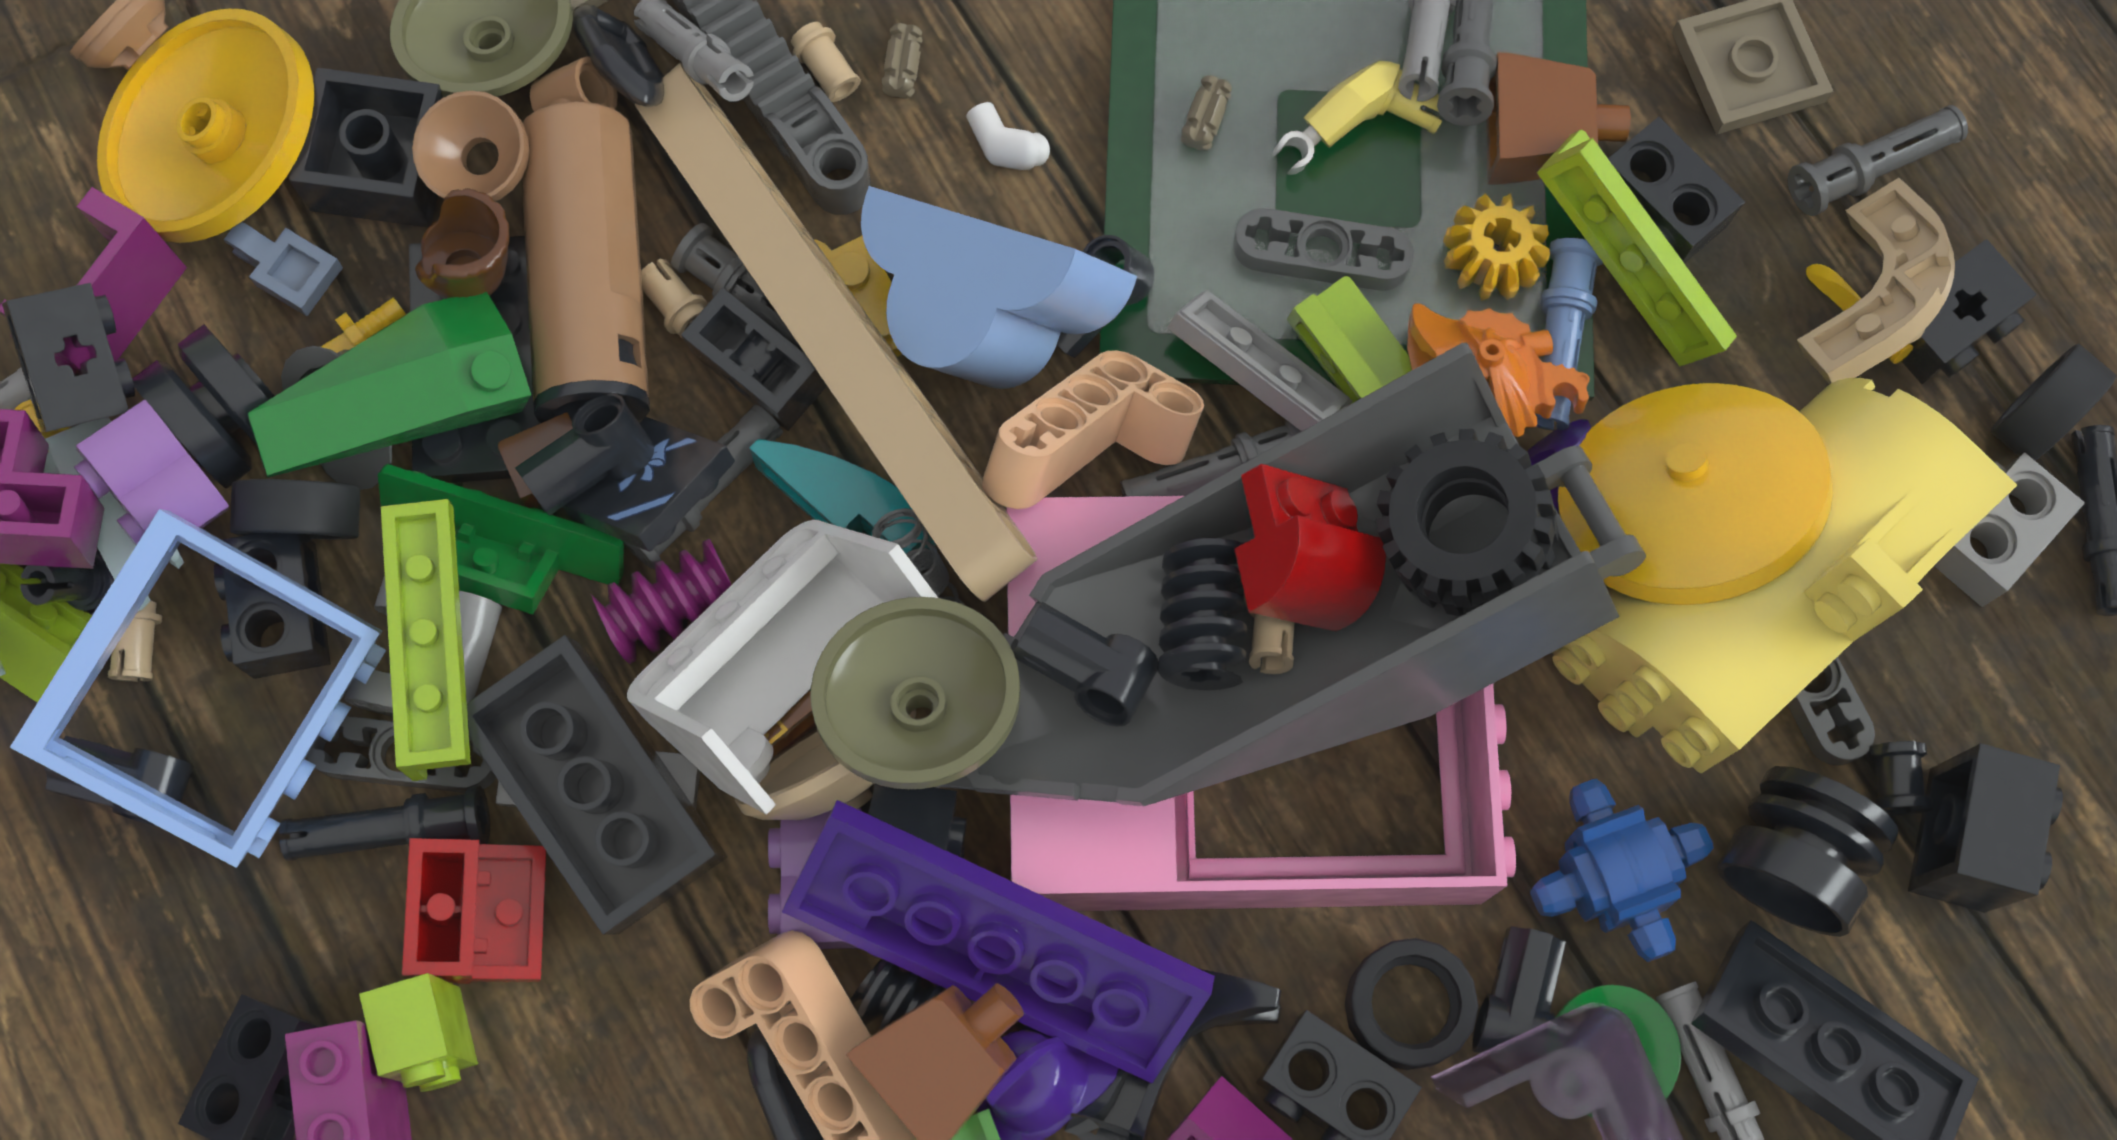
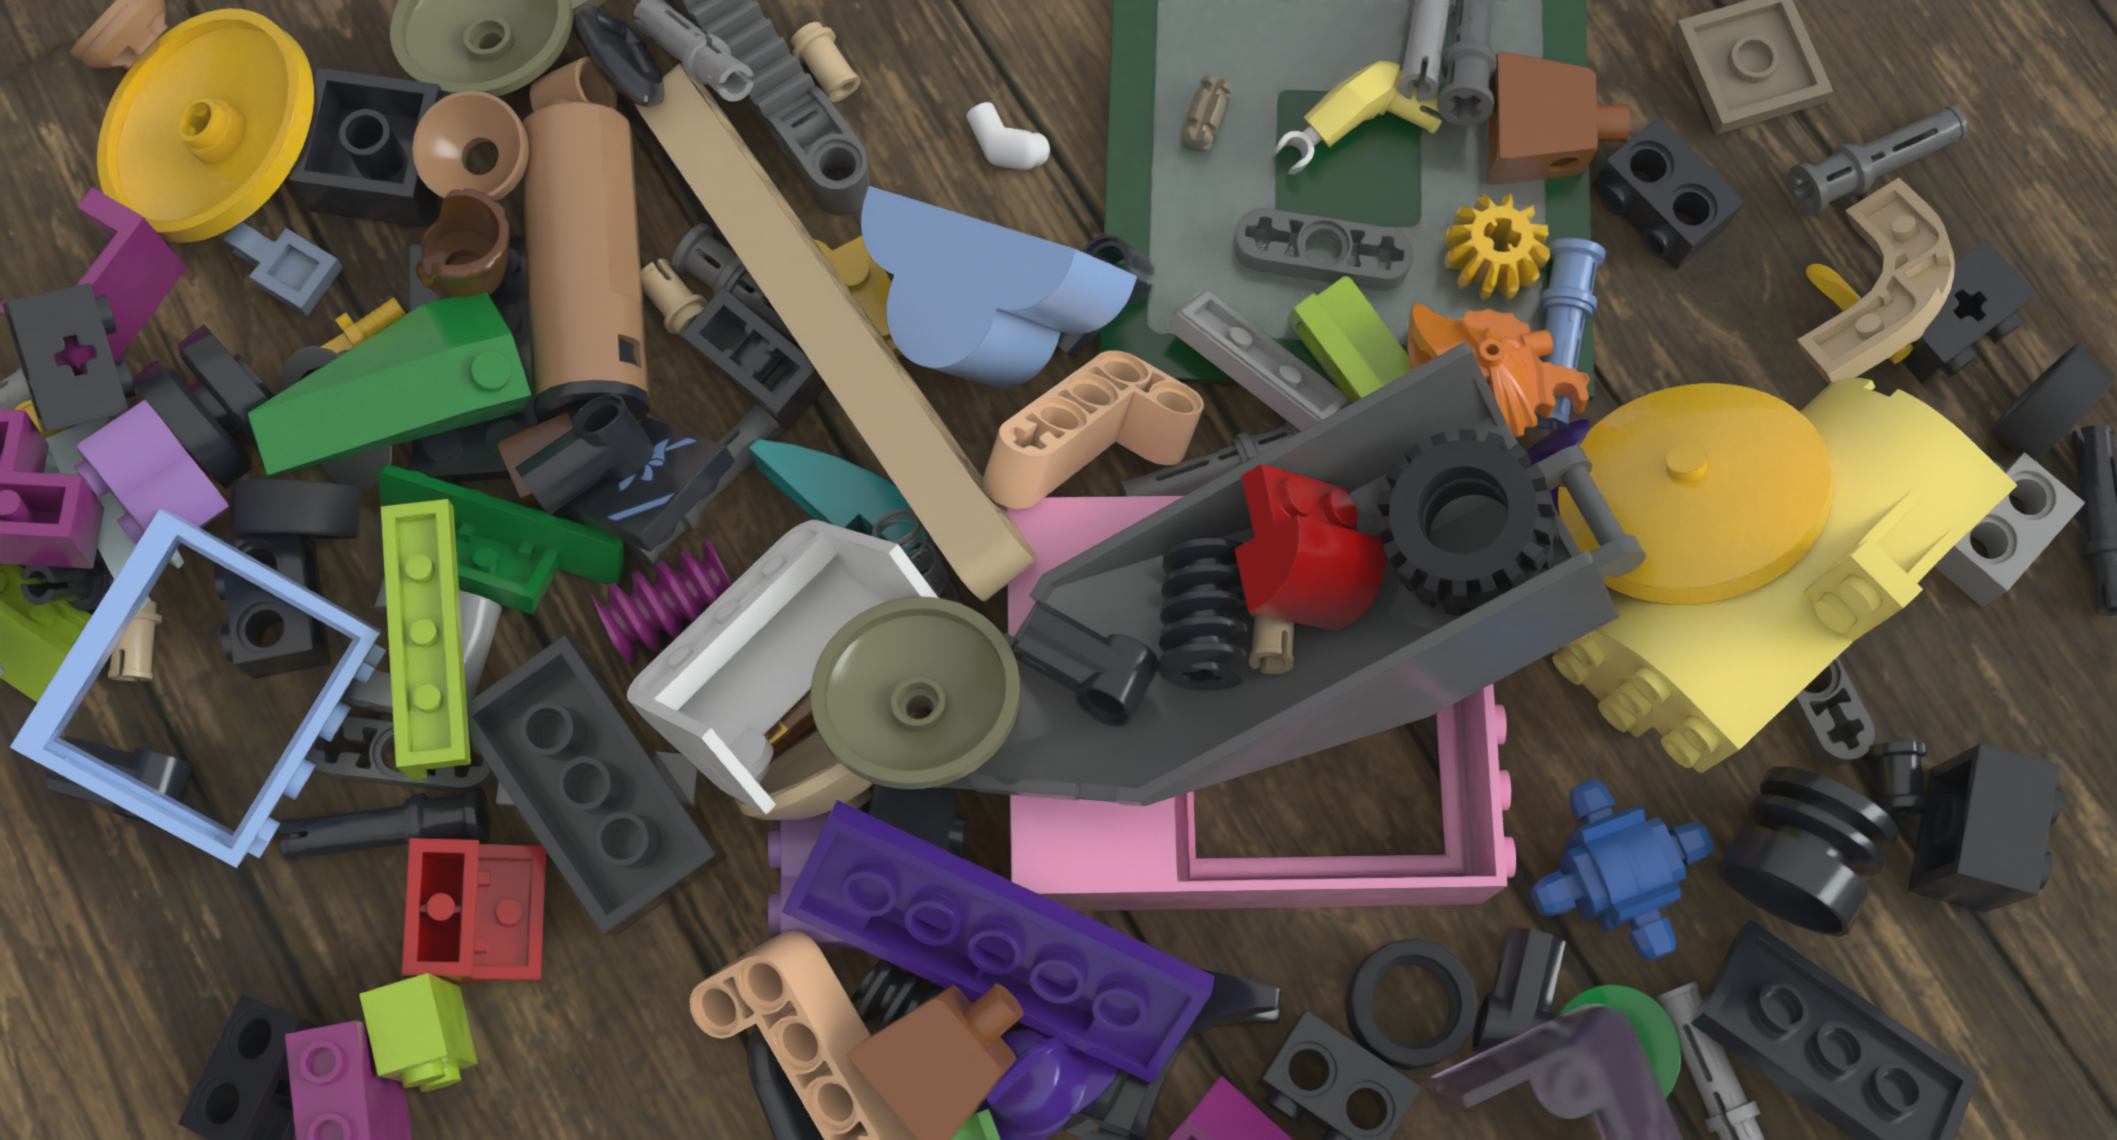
(902, 60): dark tan piece -> none
(1635, 250): lime panel -> none

